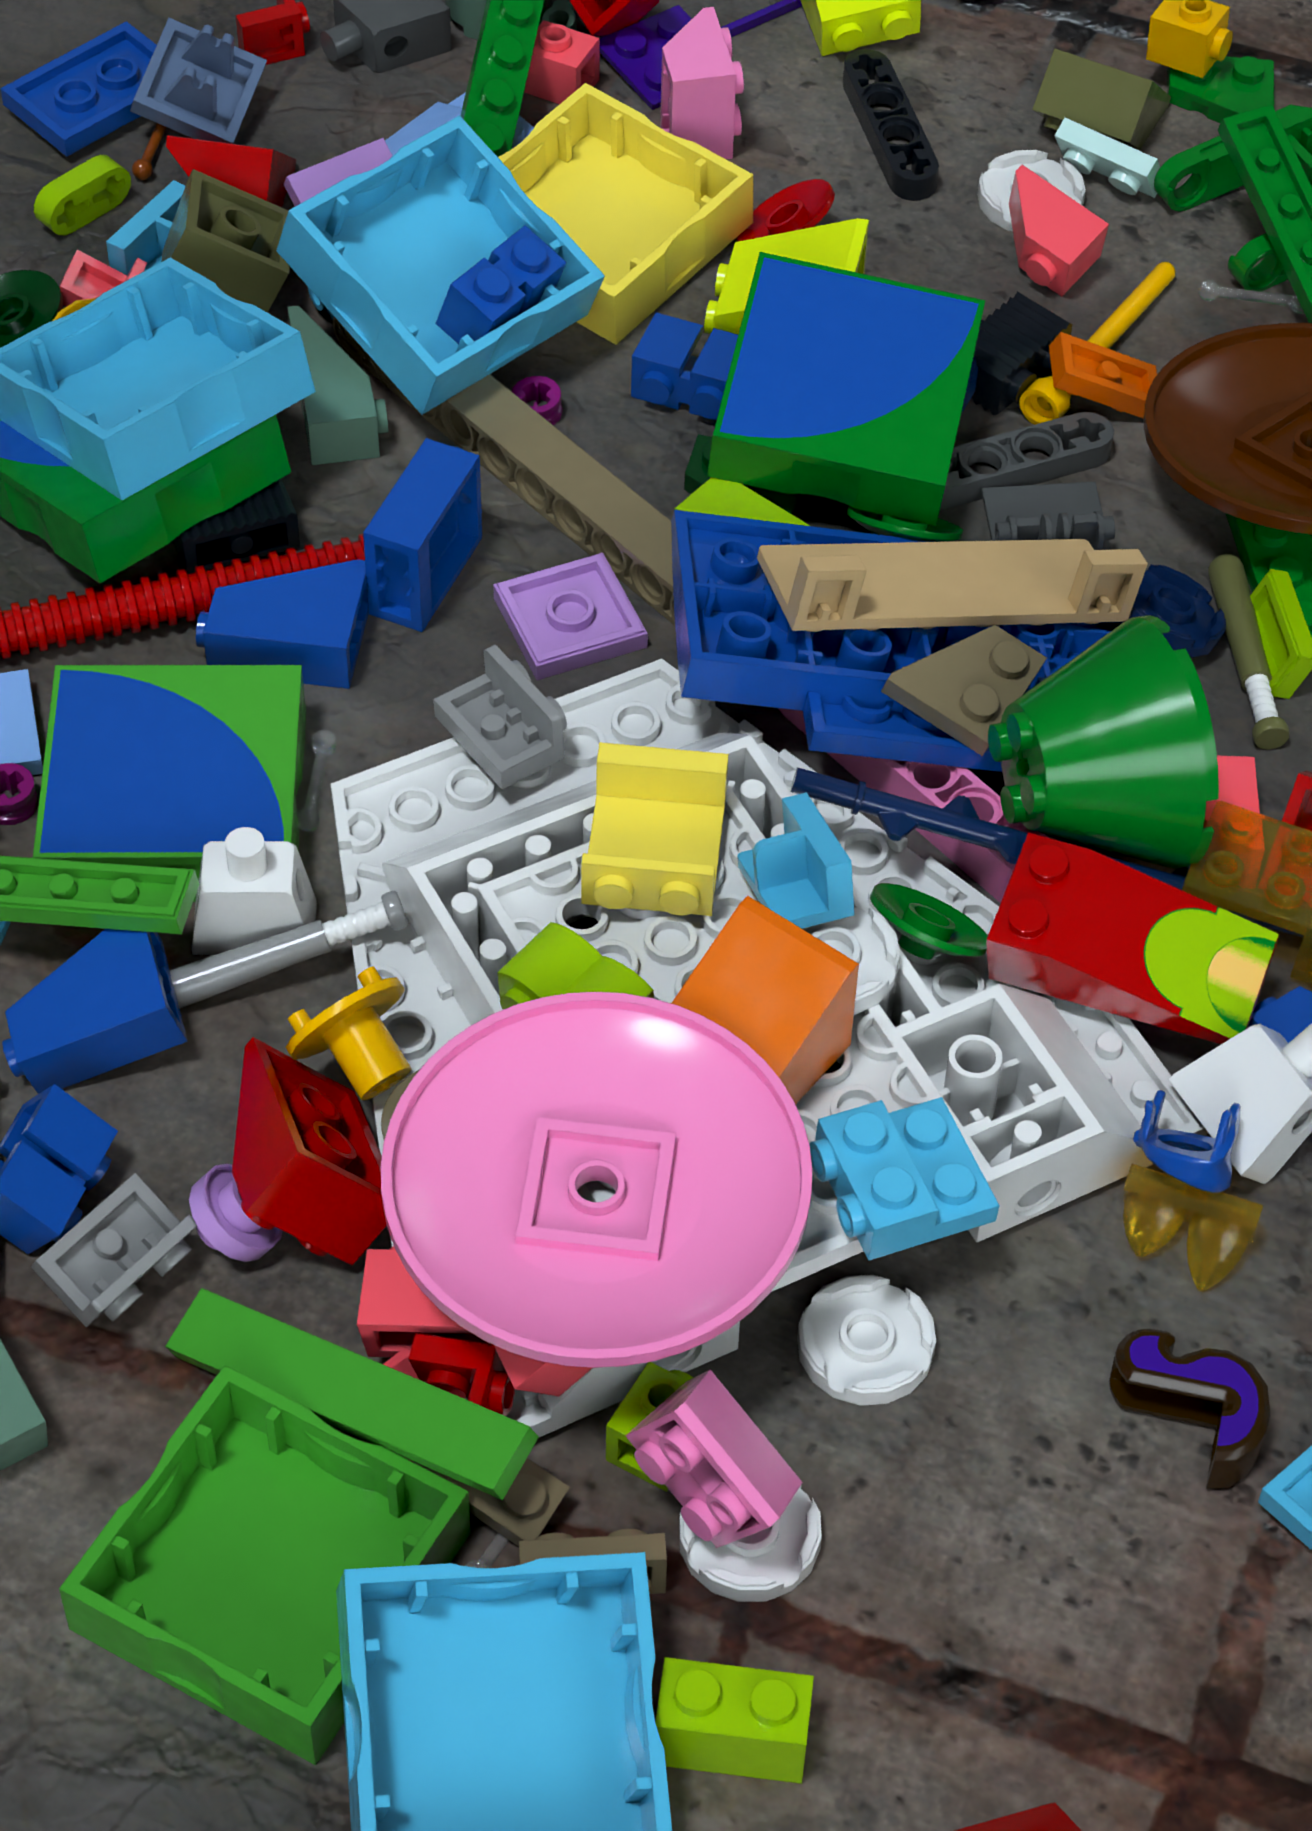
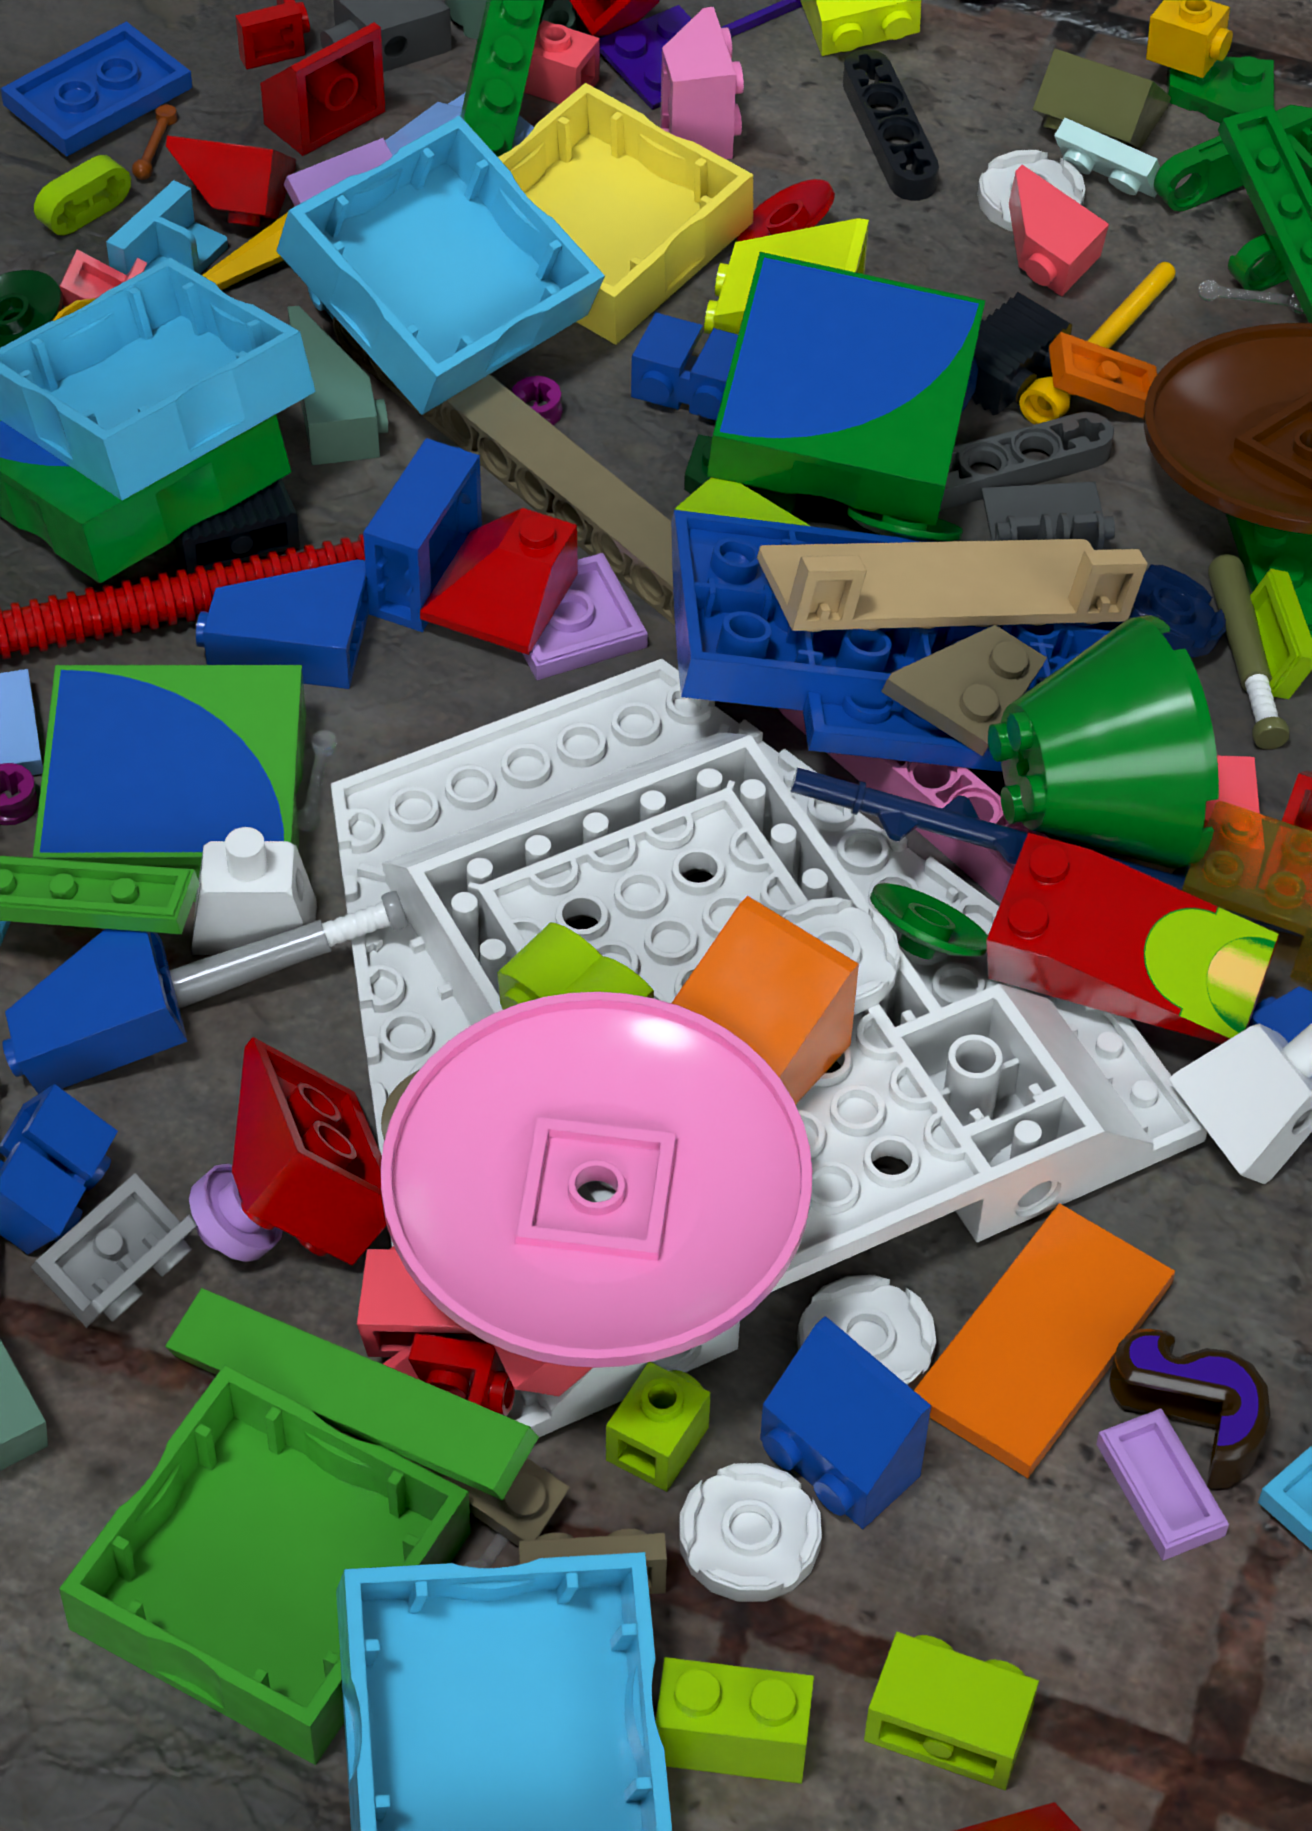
(198, 83): sand blue plate -> none
(229, 239): olive slope -> none
(327, 92): none -> red slope
(356, 1035): yellow piece -> none
(492, 288): blue piece -> none
(504, 720): light grey bracket -> none
(507, 580): none -> red slope
(655, 829): light yellow panel -> none
(714, 1462): bright pink slope -> none
(803, 870): medium azure panel -> none
(845, 1425): none -> blue slope
(901, 1175): medium azure plate -> none
(951, 1709): none -> lime brick
(1043, 1339): none -> orange tile
(1162, 1484): none -> lavender tile
(1188, 1156): blue piece -> none
(1217, 1228): clear yellow tile -> none

